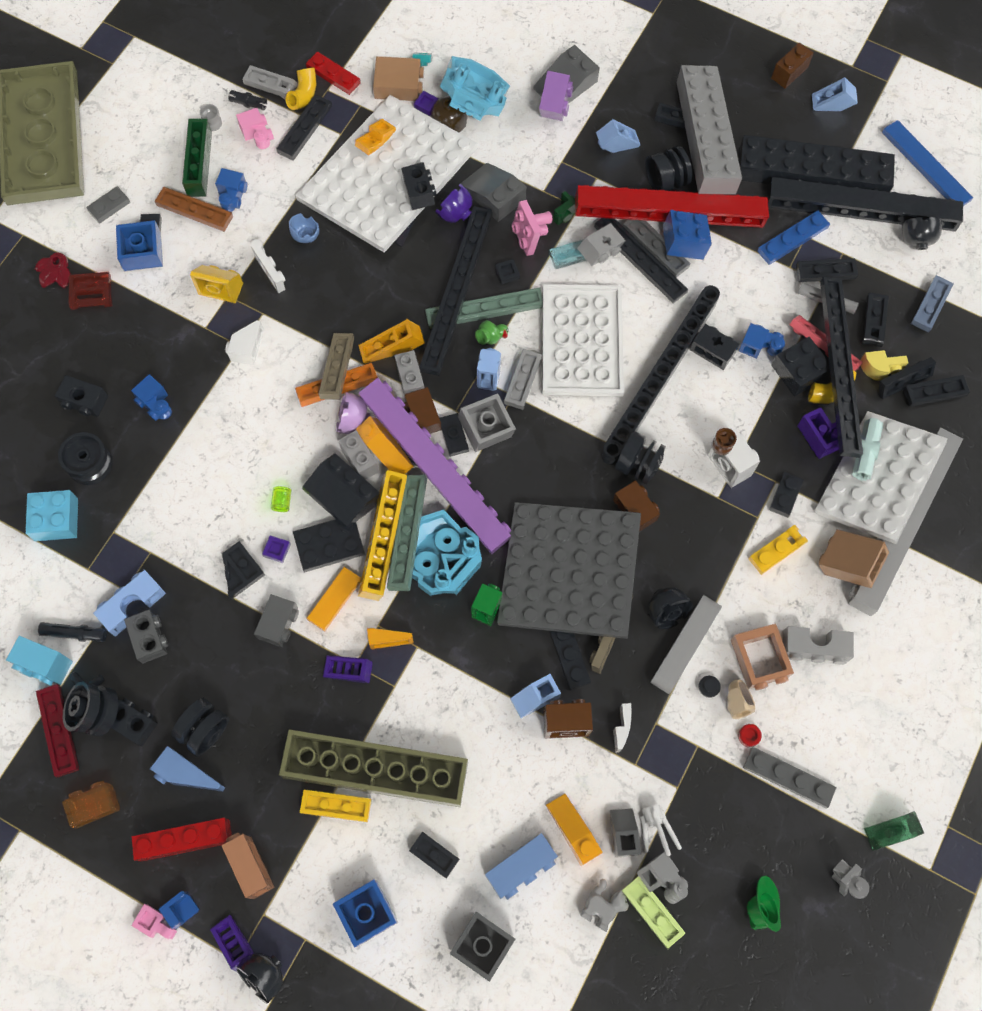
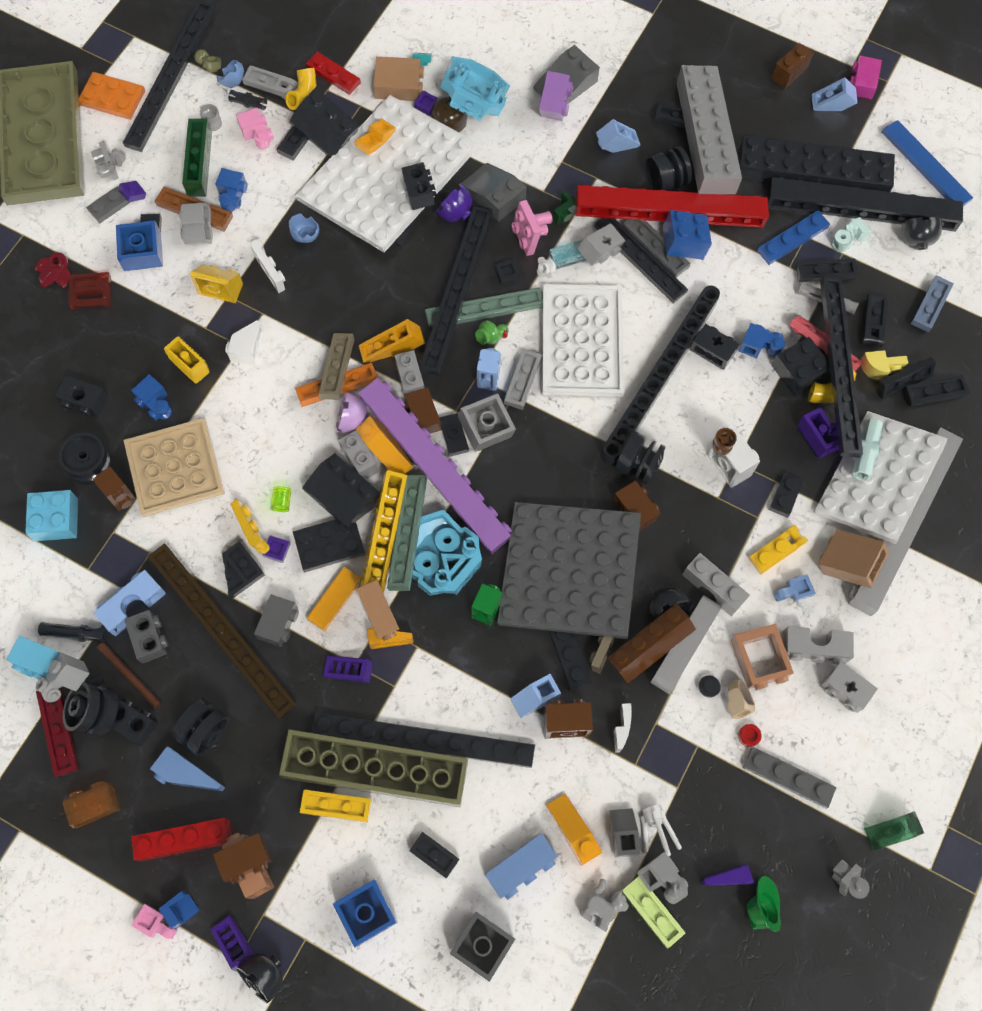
(64, 672): none -> light grey brick
(108, 168): none -> light grey hips
(111, 95): none -> orange plate
(114, 489): none -> reddish brown brick
(129, 675): none -> copper bar
(132, 191): none -> dark purple plate
(169, 76): none -> black plate
(173, 467): none -> tan plate
(187, 359): none -> yellow brick
(196, 223): none -> light grey brick
(210, 63): none -> olive plate
(222, 631): none -> dark brown plate
(232, 74): none -> medium blue hair
(242, 859): none -> reddish brown brick
(249, 526): none -> yellow plate
(323, 123): none -> black slope
(377, 610): none -> medium nougat brick
(425, 740): none -> black plate
(550, 267): none -> white plate
(652, 643): none -> reddish brown brick
(727, 592): none -> light grey arch
(733, 876): none -> dark purple slope
(798, 588): none -> medium blue plate
(844, 238): none -> light aqua leg
(859, 692): none -> light grey brick
(865, 76): none -> dark pink brick

